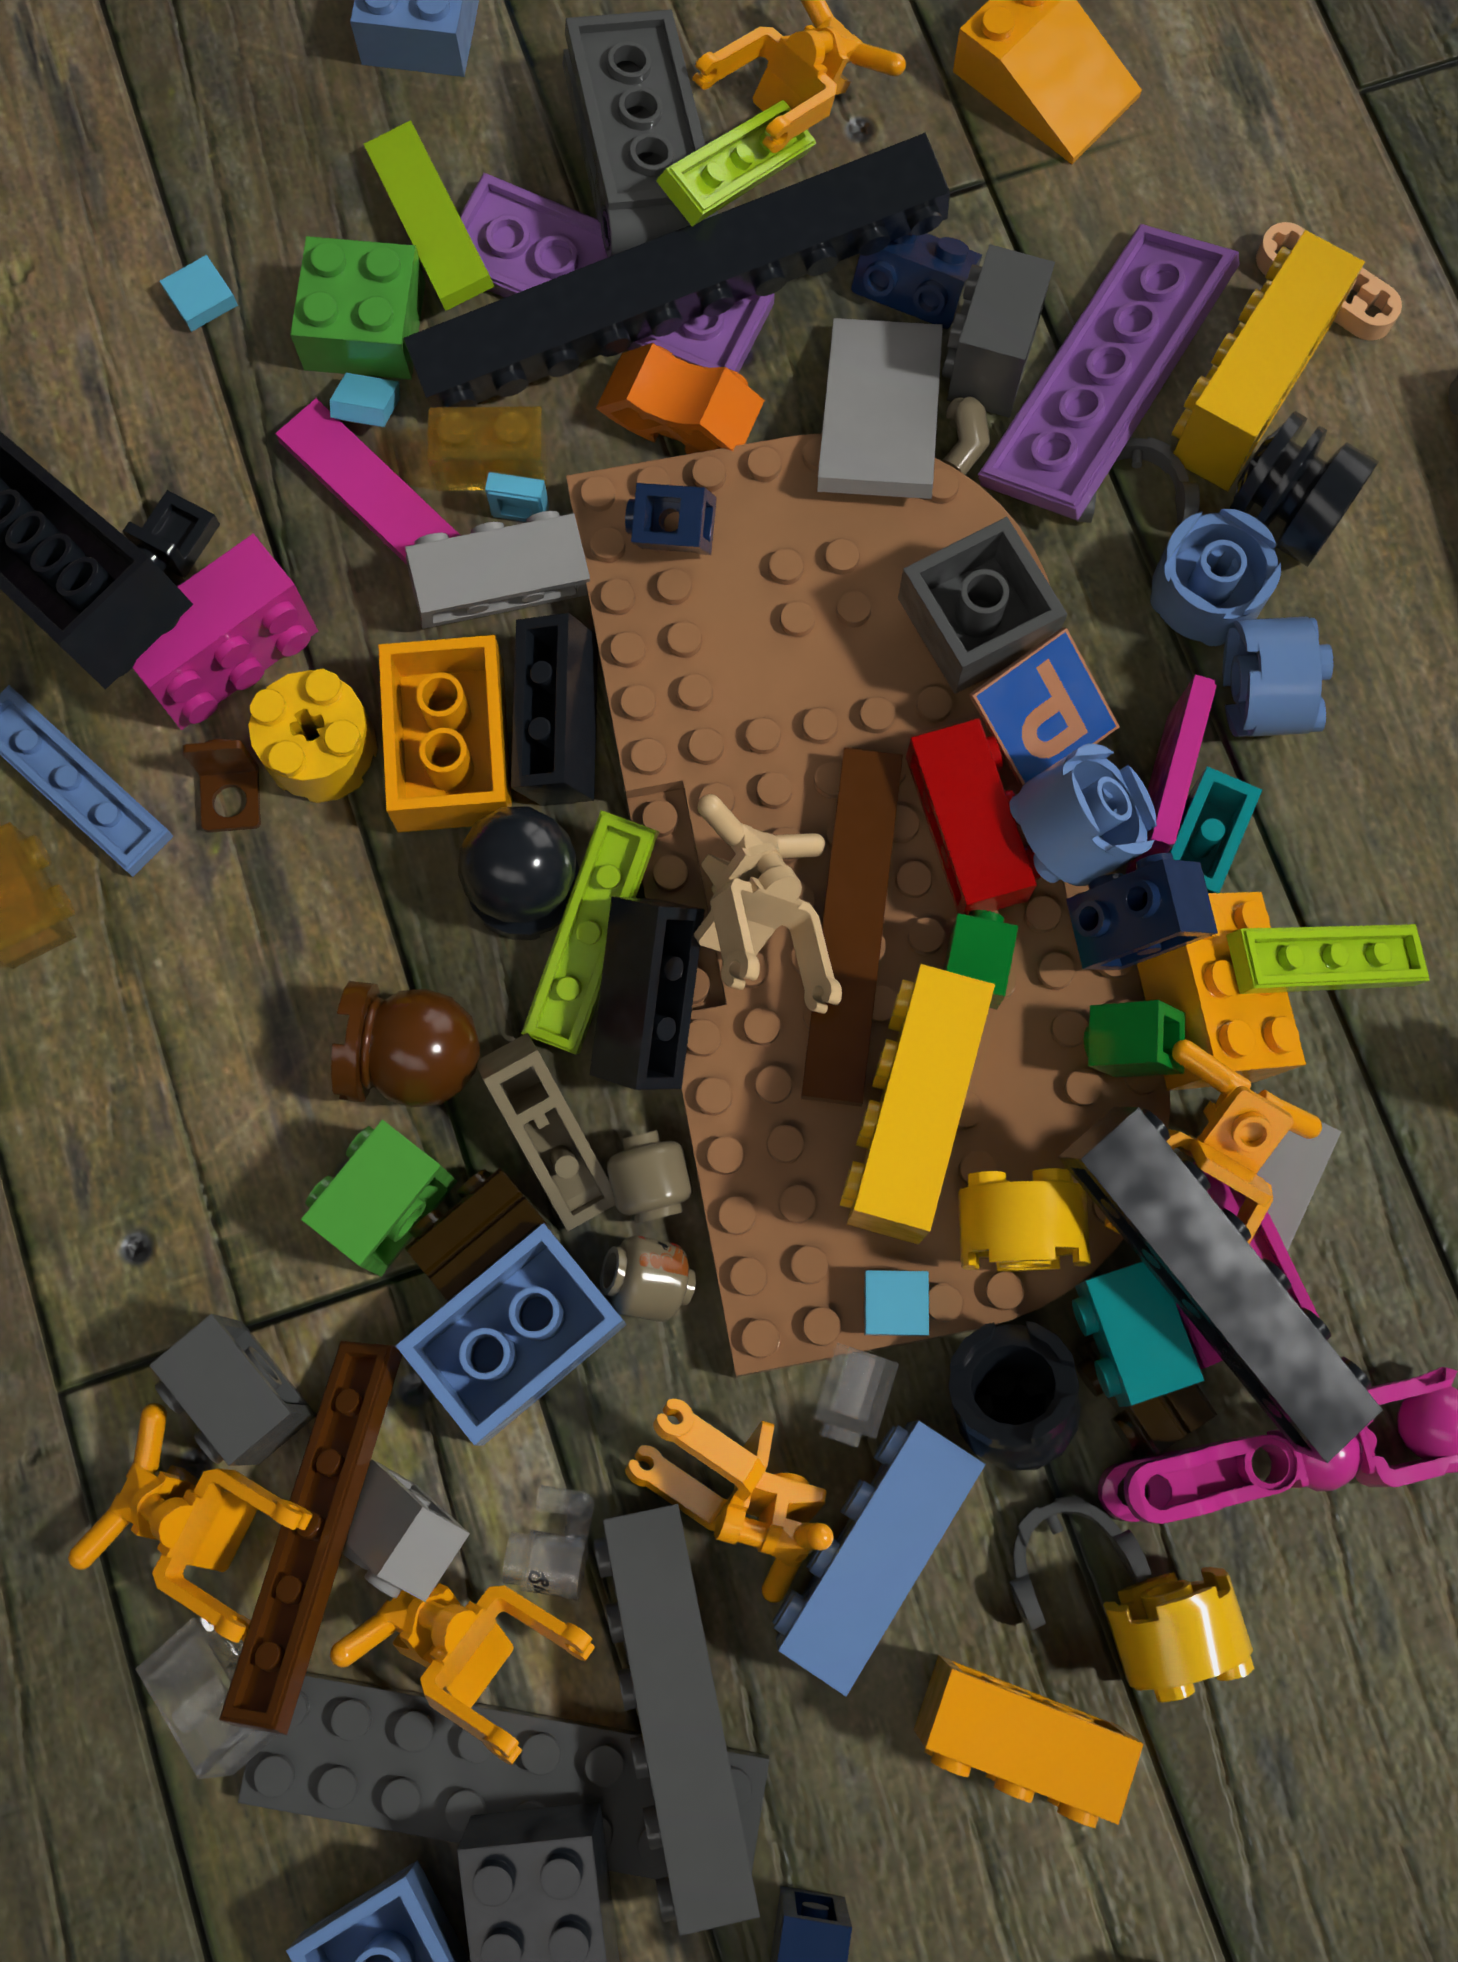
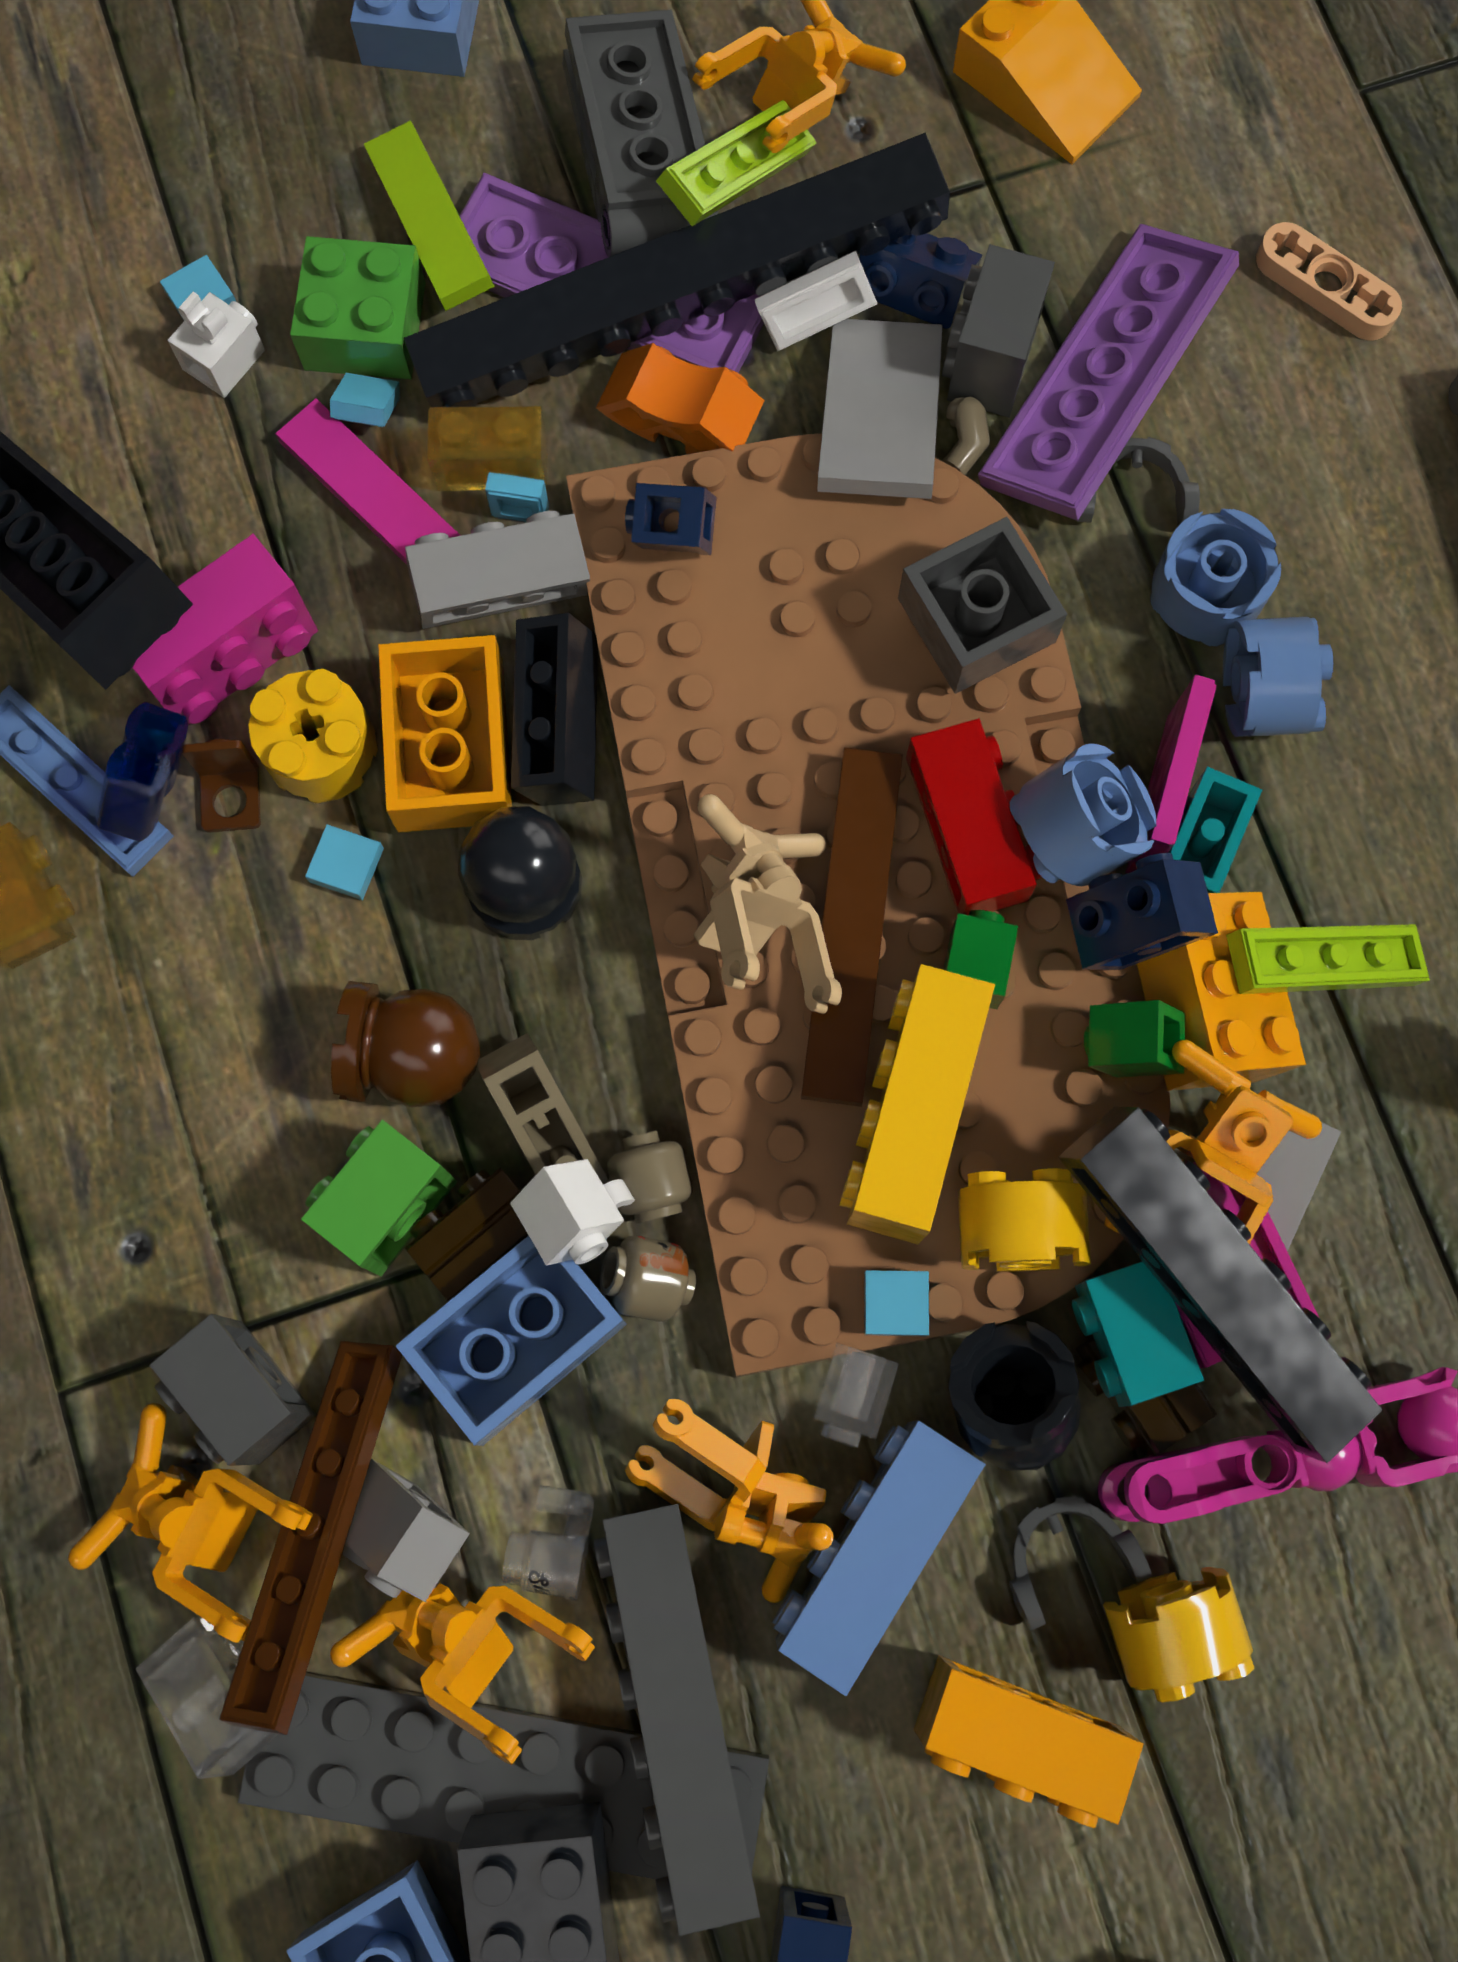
(141, 771): none -> clear blue brick
(174, 533): black bracket -> none
(216, 341): none -> white brick
(344, 862): none -> medium azure tile
(570, 1211): none -> white brick
(574, 968): lime tile -> none
(646, 993): black brick -> none
(816, 301): none -> white tile
(1044, 707): blue piece -> none
(1263, 358): yellow brick -> none
(1302, 487): black wheel -> none

